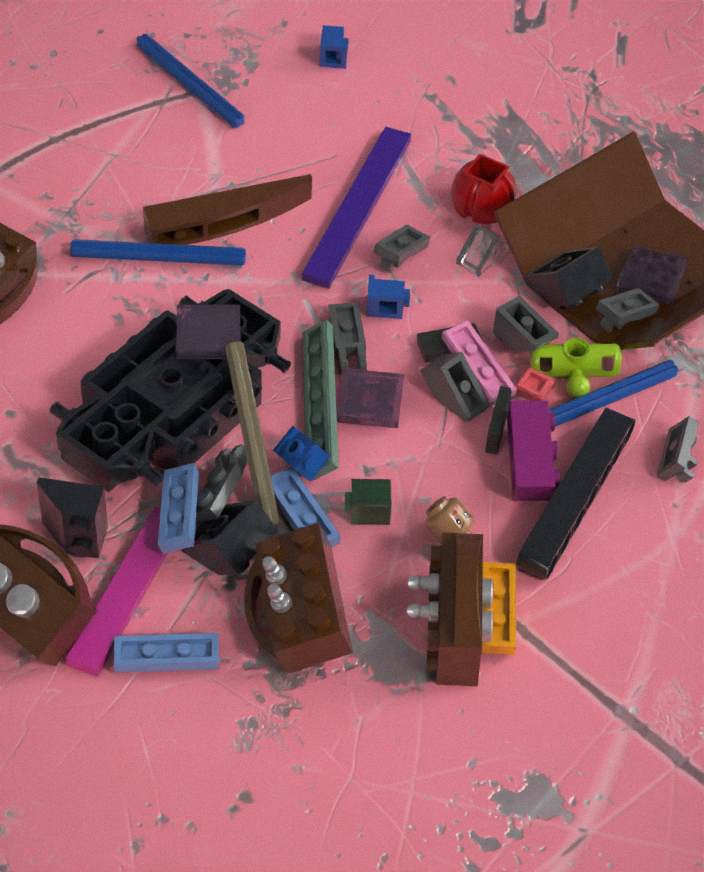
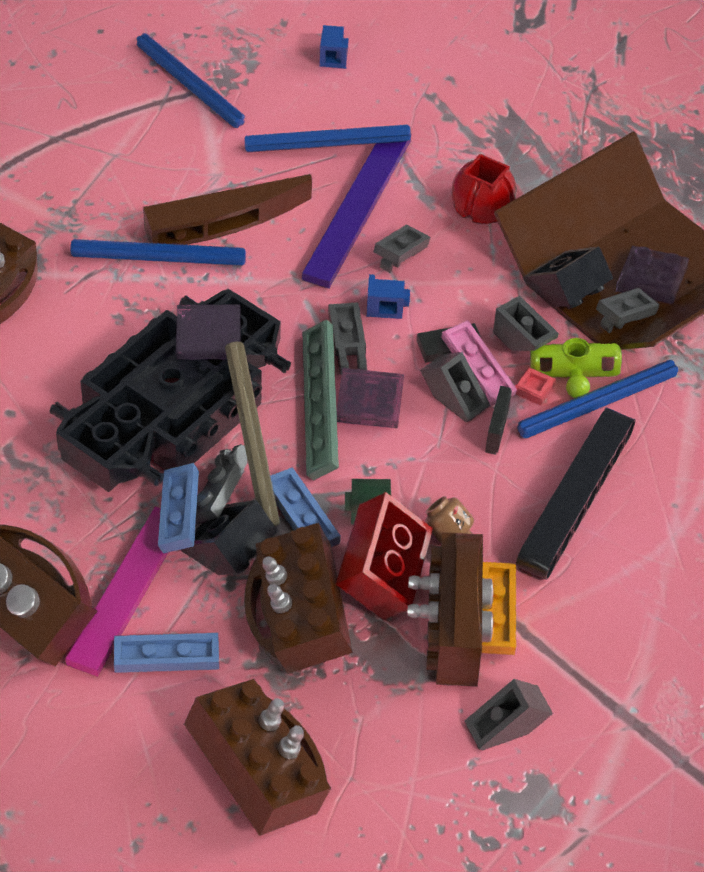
(74, 515): black slope -> none
(259, 755): none -> reddish brown piece
(301, 453): blue brick -> none
(327, 138): none -> blue axle
(382, 554): none -> red brick
(482, 249): clear slope -> none
(508, 715): none -> dark grey slope
(532, 451): magenta brick -> none
(676, 451): dark grey plate -> none

